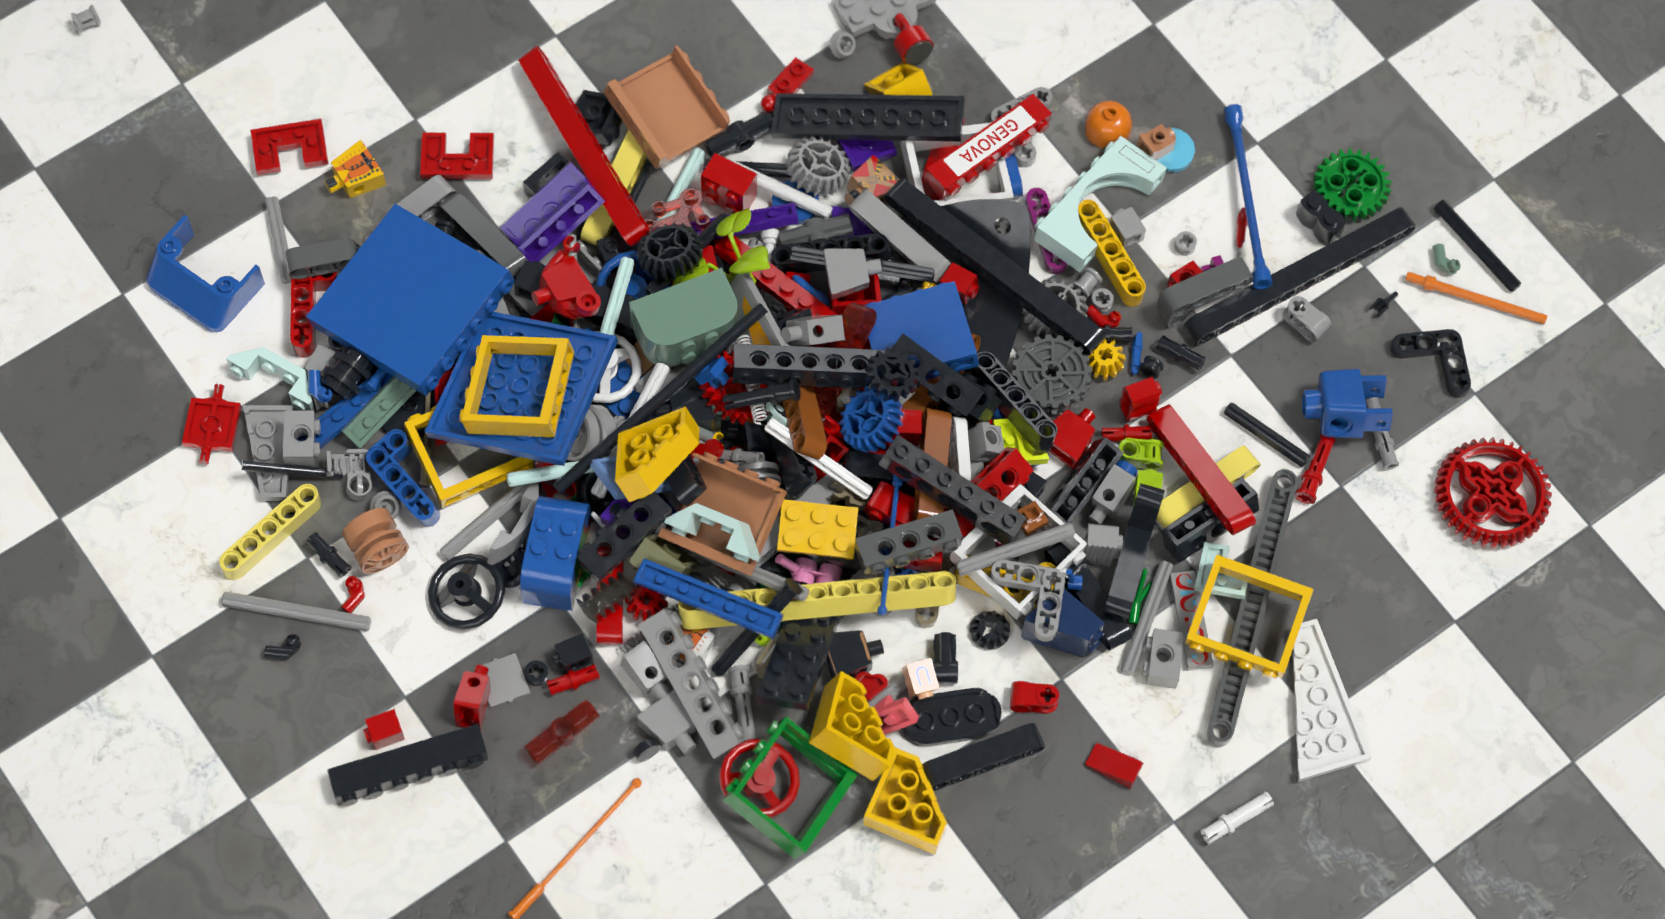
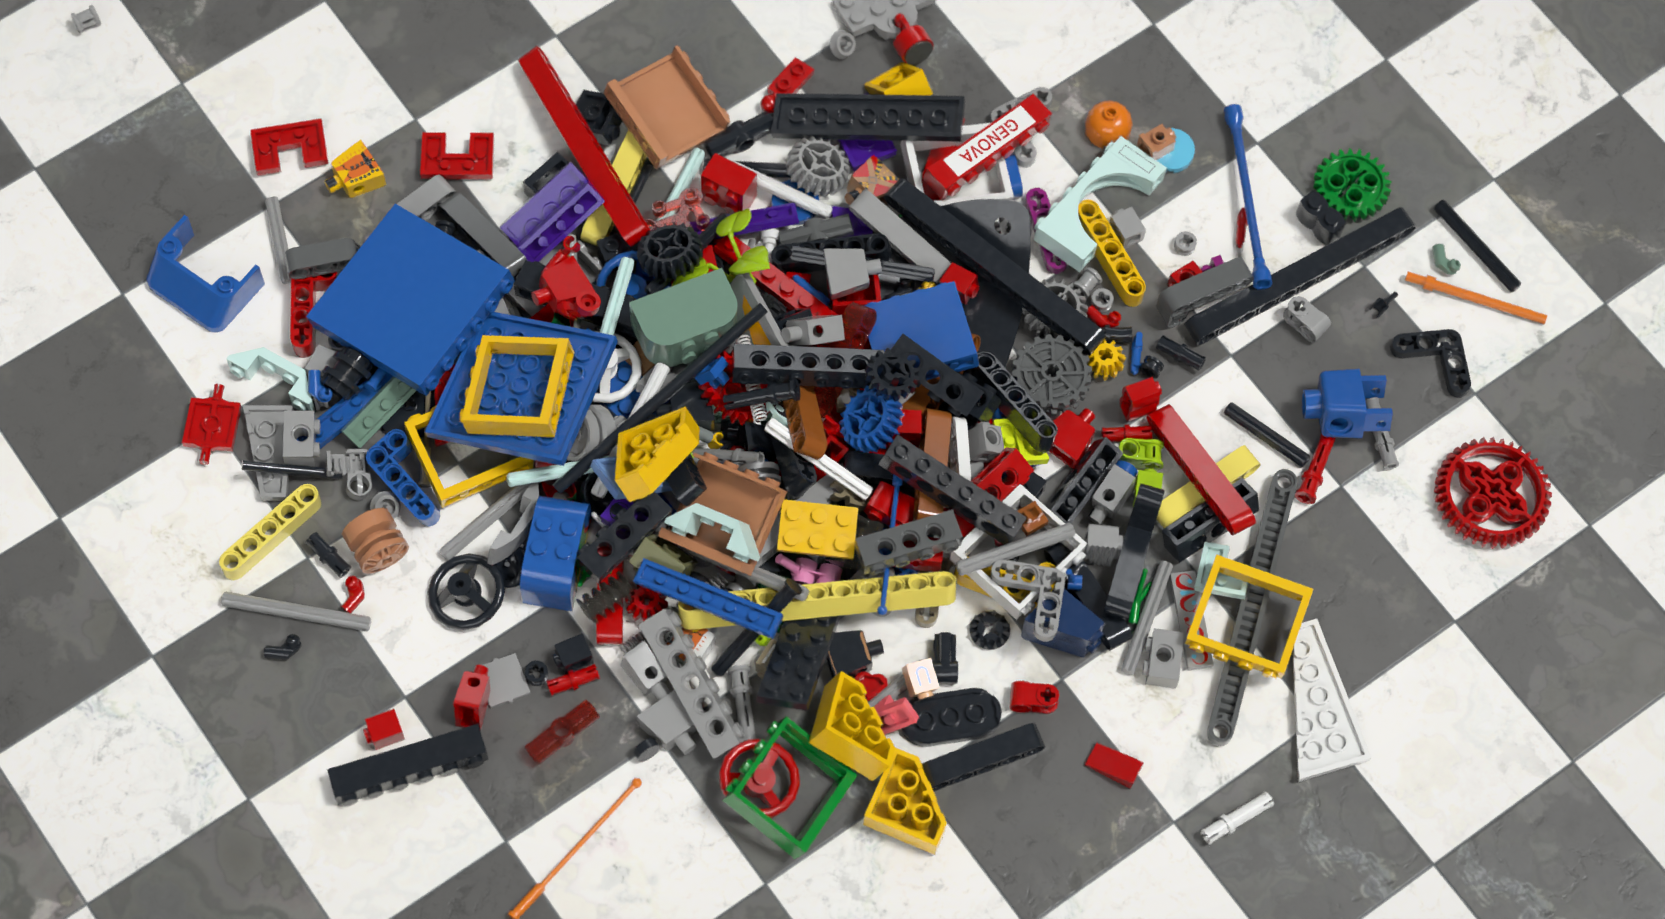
(711, 446): red tile -> none

